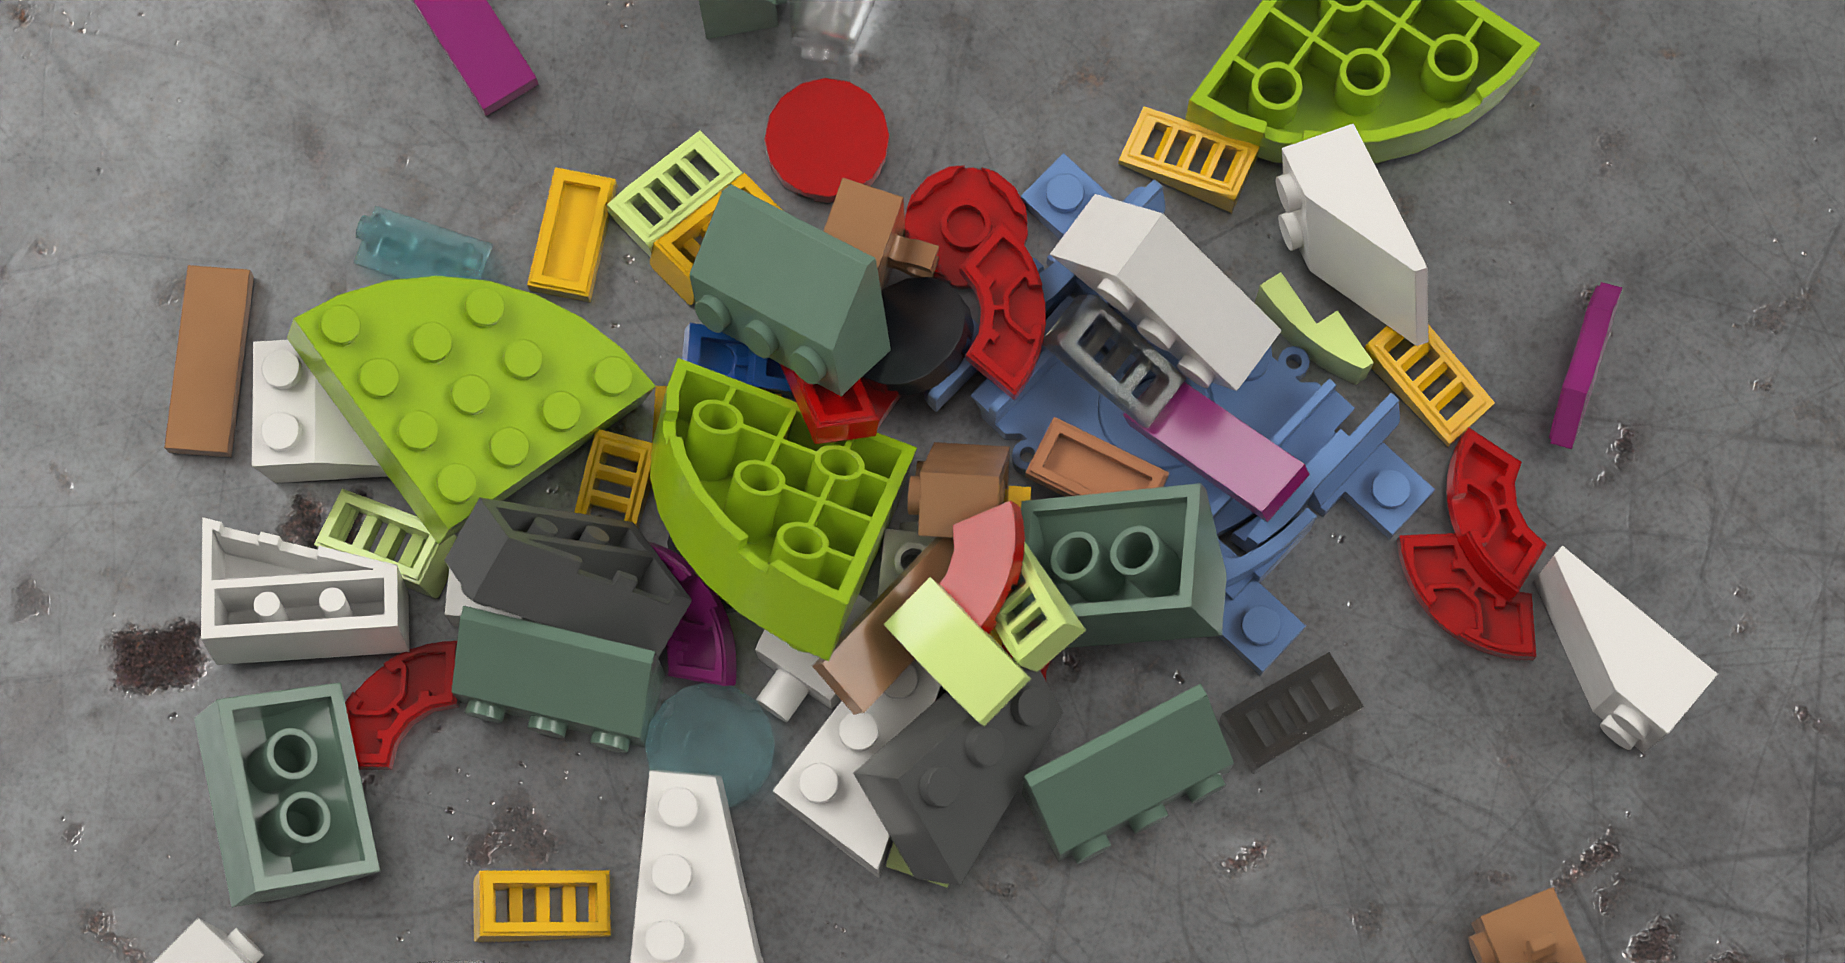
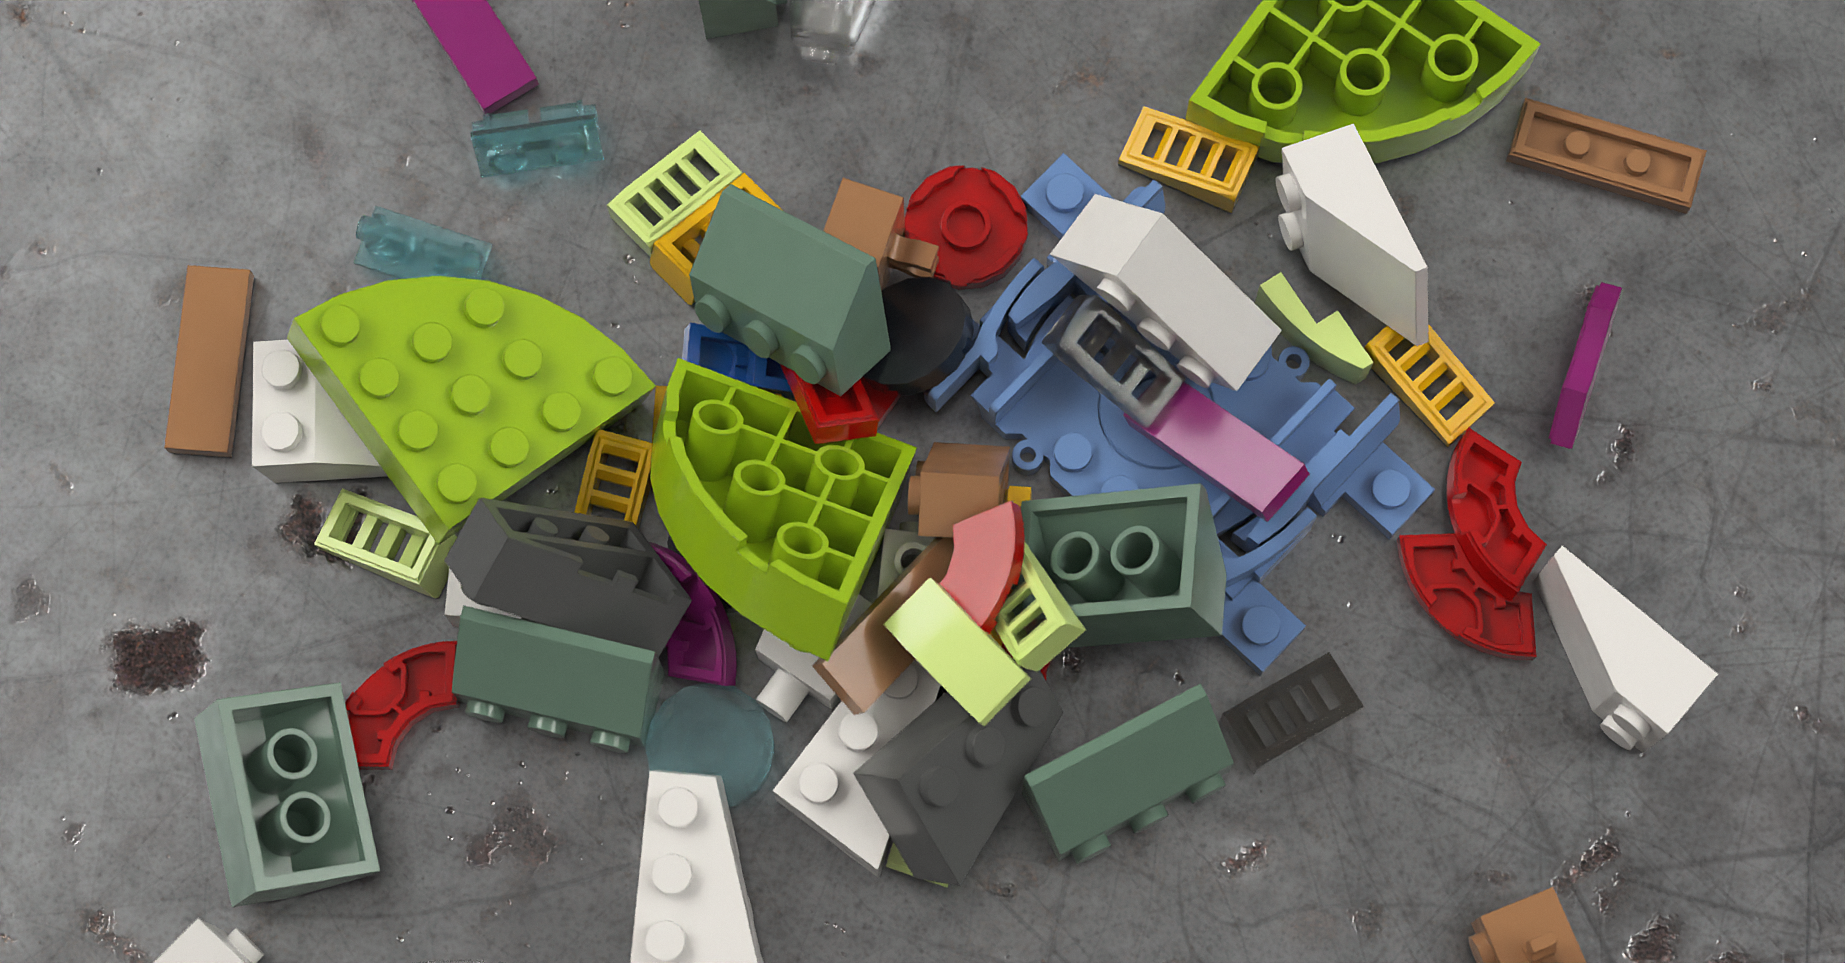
(296, 601): white wedge -> none
(484, 905): yellow slope -> none
(512, 144): none -> clear light blue hinge
(572, 235): yellow tile -> none
(824, 135): red tile -> none
(1010, 310): red tile -> none
(1082, 464): nougat tile -> none
(1606, 155): none -> medium nougat tile

